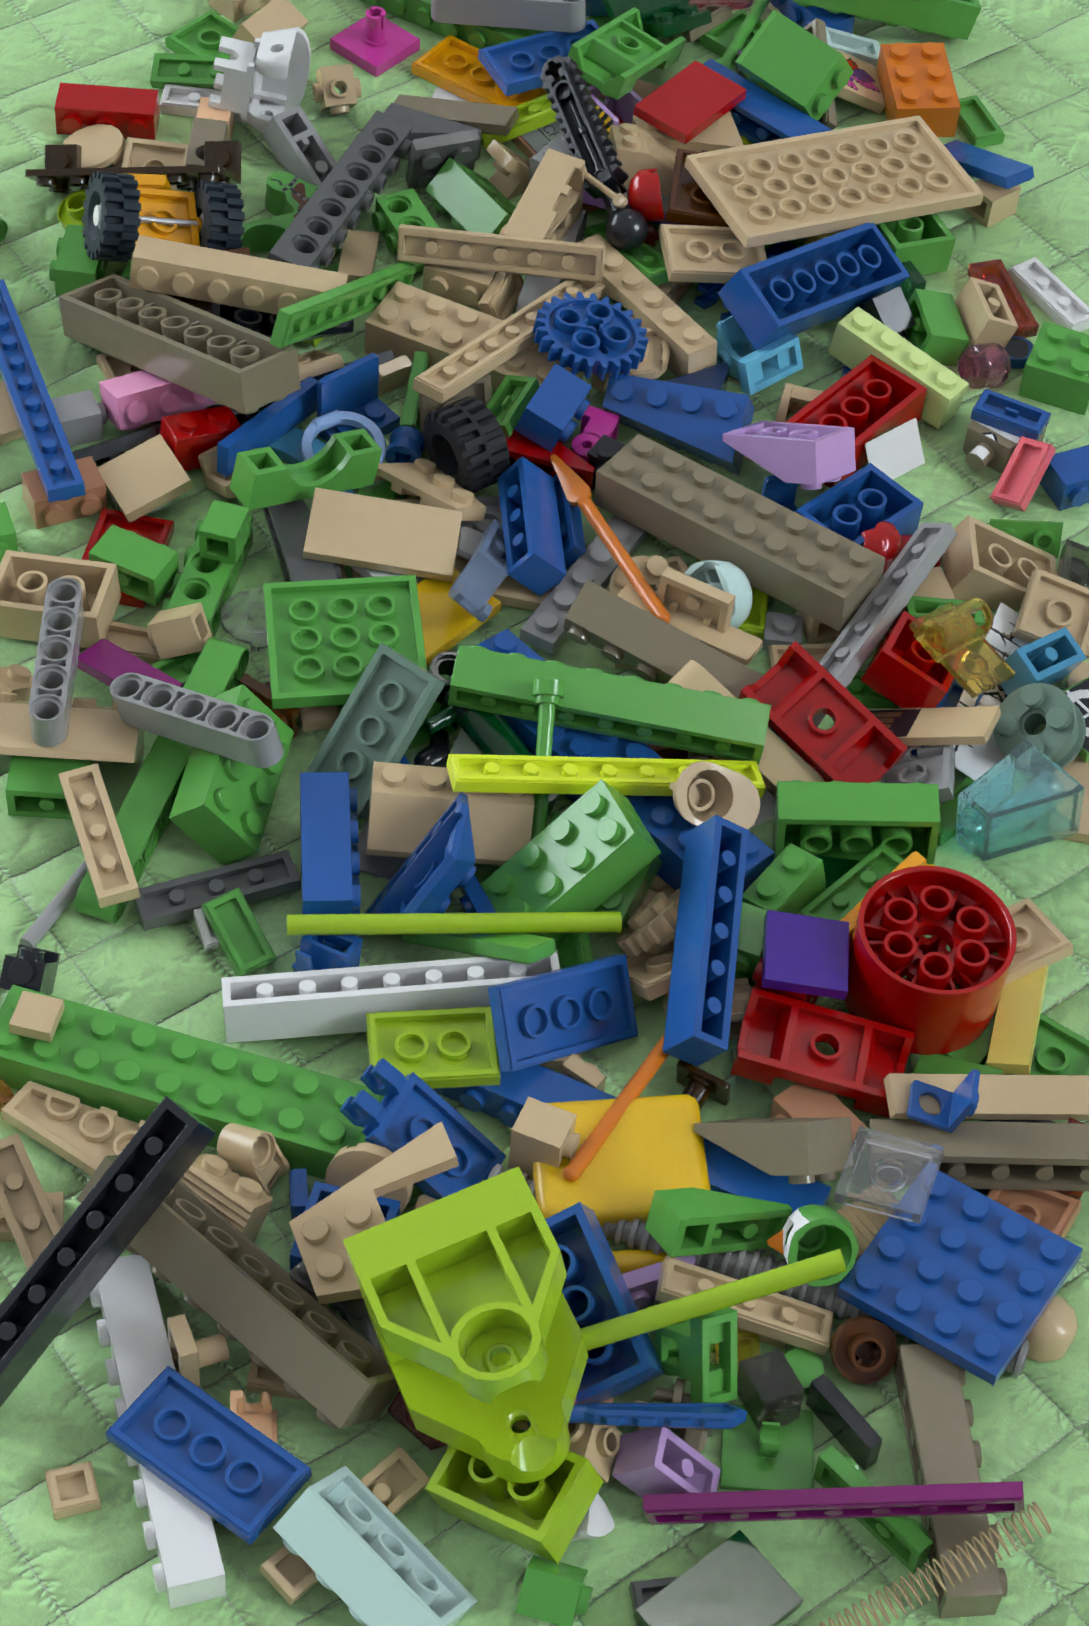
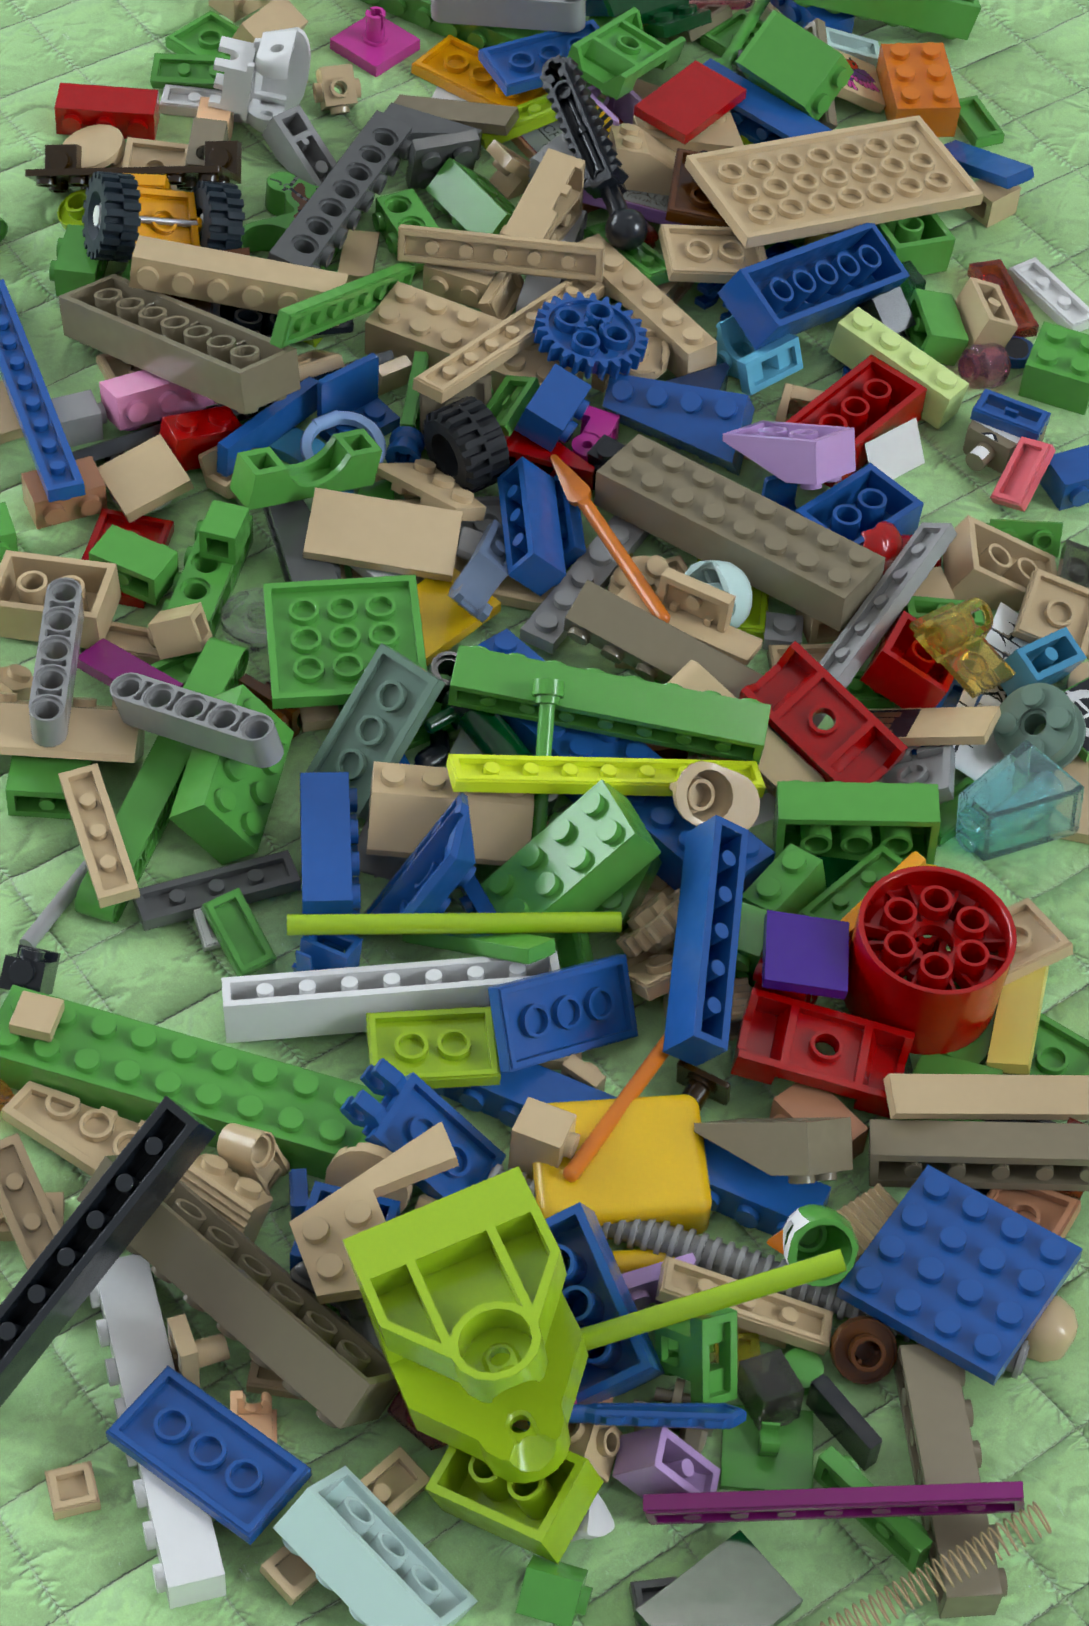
(618, 200): tan hinge -> none
(645, 194): red hair -> none
(712, 1222): bright green slope -> none
(889, 1174): clear tile -> none
(953, 1105): blue bracket -> none

